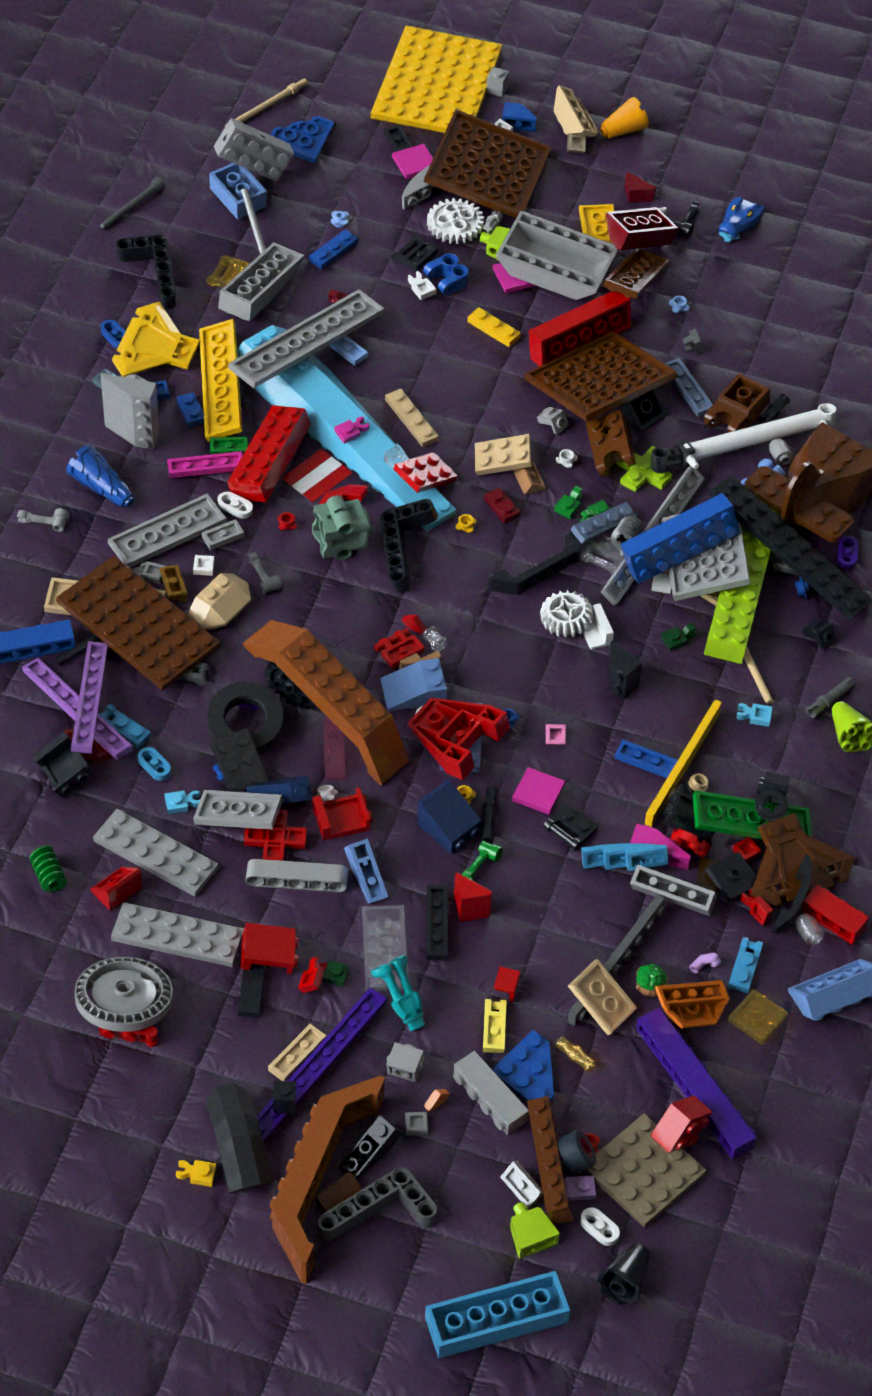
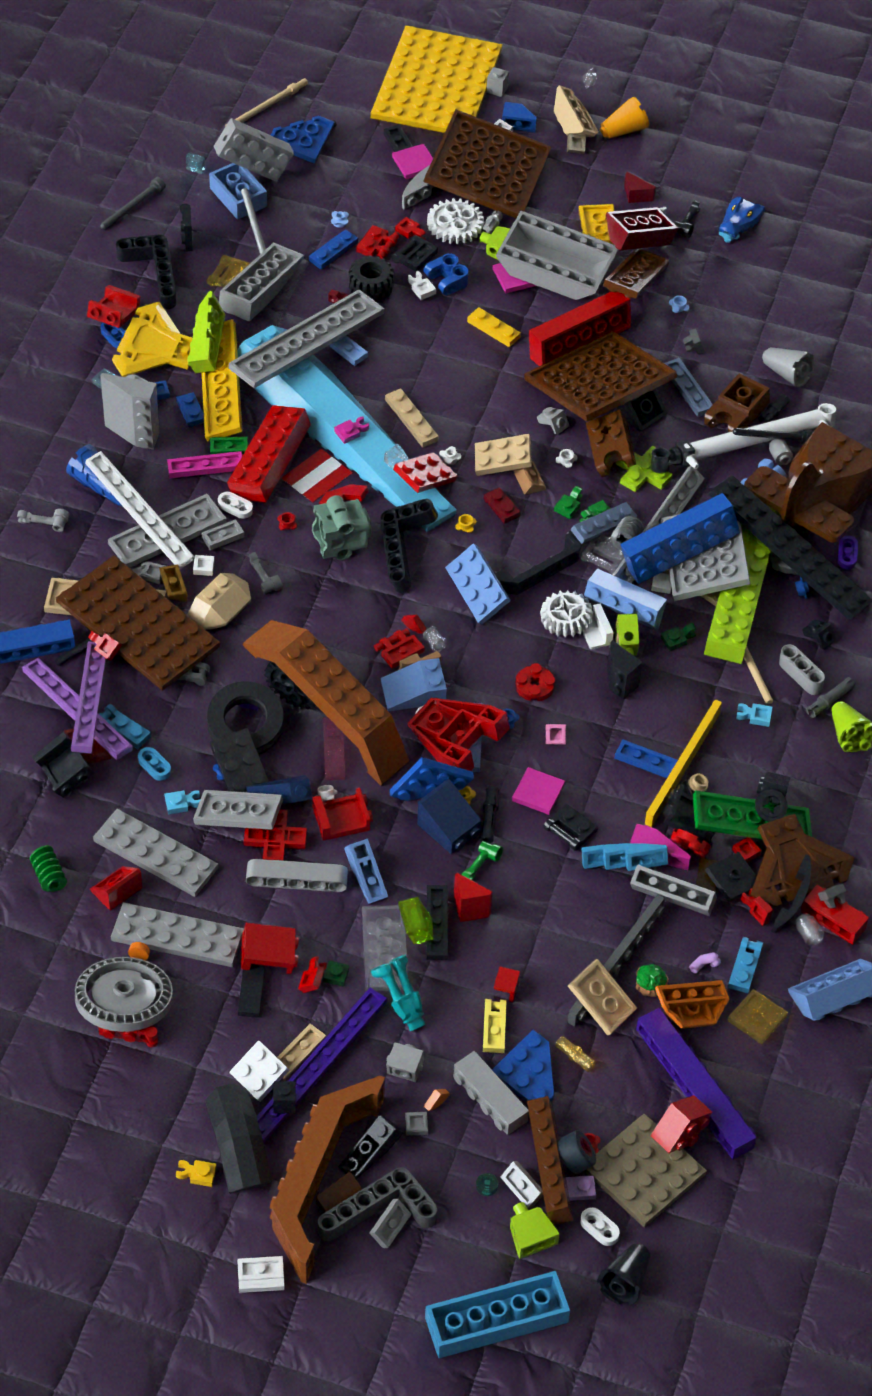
(105, 645): none -> plate
(115, 306): none -> red panel
(139, 950): none -> orange tile
(140, 510): none -> white tile
(186, 228): none -> black plate
(195, 163): none -> clear light blue plate
(206, 335): none -> lime wedge
(259, 1070): none -> white plate
(260, 1274): none -> white plate
(372, 277): none -> black tyre
(374, 239): none -> red plate
(390, 1223): none -> light grey plate
(409, 228): none -> red plate
(416, 920): none -> clear neon green slope
(426, 776): none -> blue plate
(450, 456): none -> white plate
(477, 584): none -> medium blue plate
(487, 1184): none -> tile
(535, 673): none -> red plate
(590, 78): none -> clear plate
(625, 598): none -> medium blue slope
(627, 632): none -> lime torso
(790, 364): none -> light grey cone
(801, 669): none -> light grey beam
(802, 436): none -> black piece
(831, 893): none -> dark grey tile

